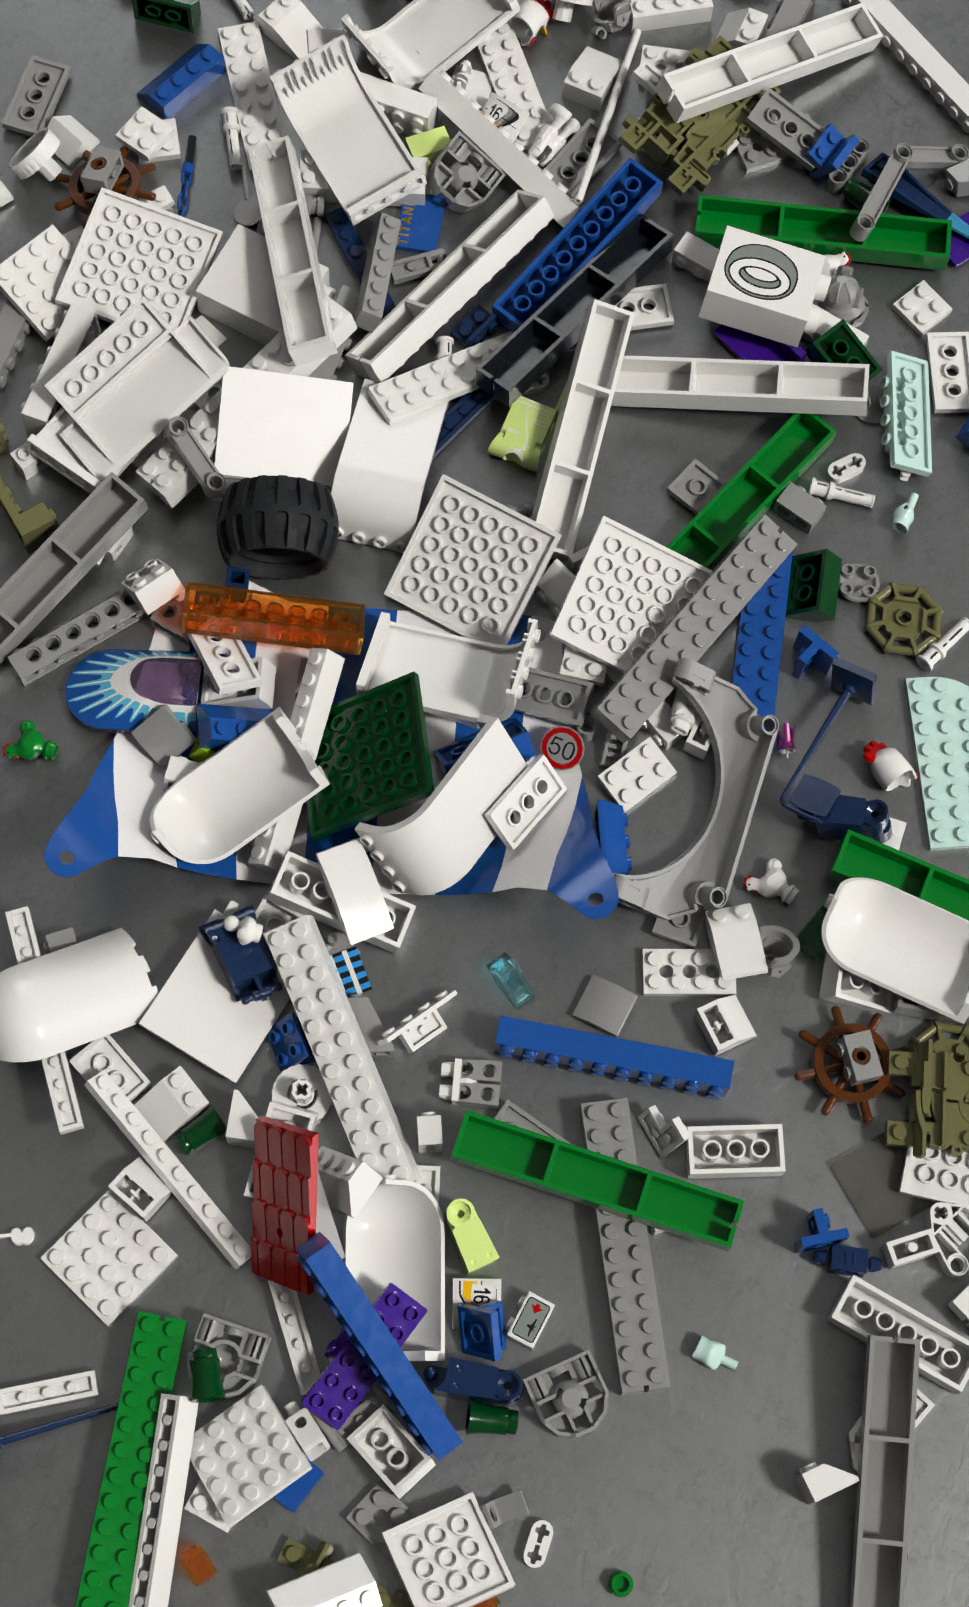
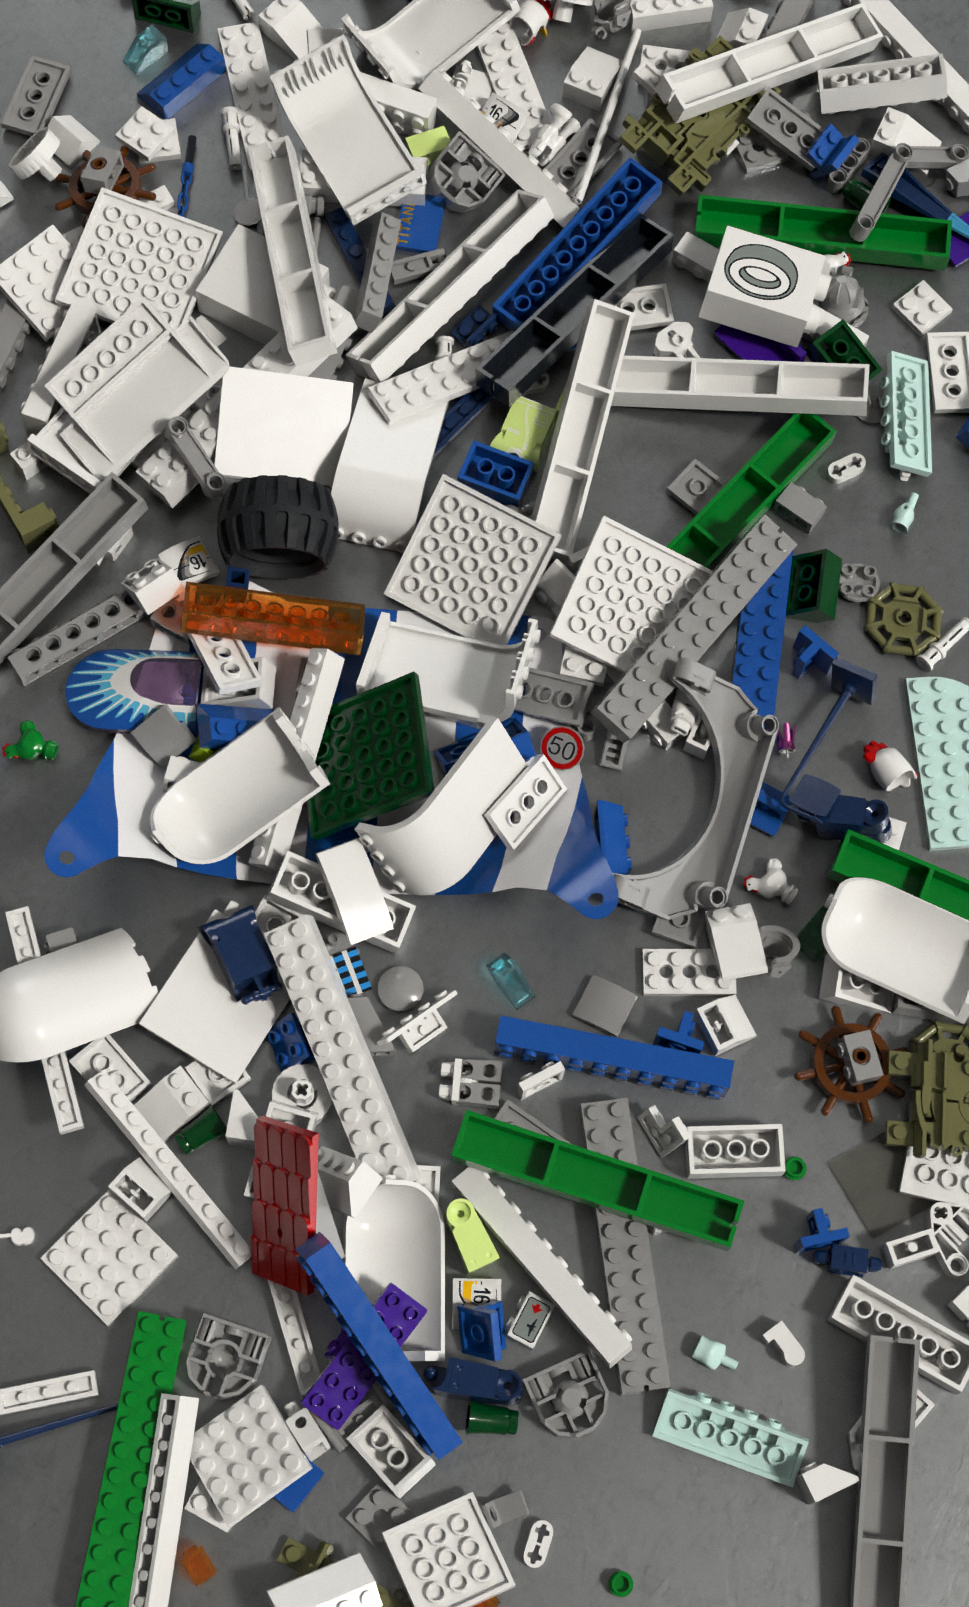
(145, 49): none -> clear light blue slope
(190, 561): none -> slope
(207, 1377): dark green plant -> none
(212, 1084): none -> white plate
(247, 928): white animal -> none
(400, 988): none -> light grey dish
(429, 1133): white brick -> none
(496, 474): none -> blue brick
(533, 1083): none -> white plate
(543, 1267): none -> white brick
(636, 774): white plate -> none
(676, 342): none -> white hinge
(681, 1039): none -> blue bracket
(731, 1436): none -> light aqua plate
(768, 810): none -> blue bracket
(791, 1351): none -> white leg
(795, 1168): none -> green plate
(831, 491): white pin -> none
(882, 83): none -> white brick
(901, 128): none -> white slope

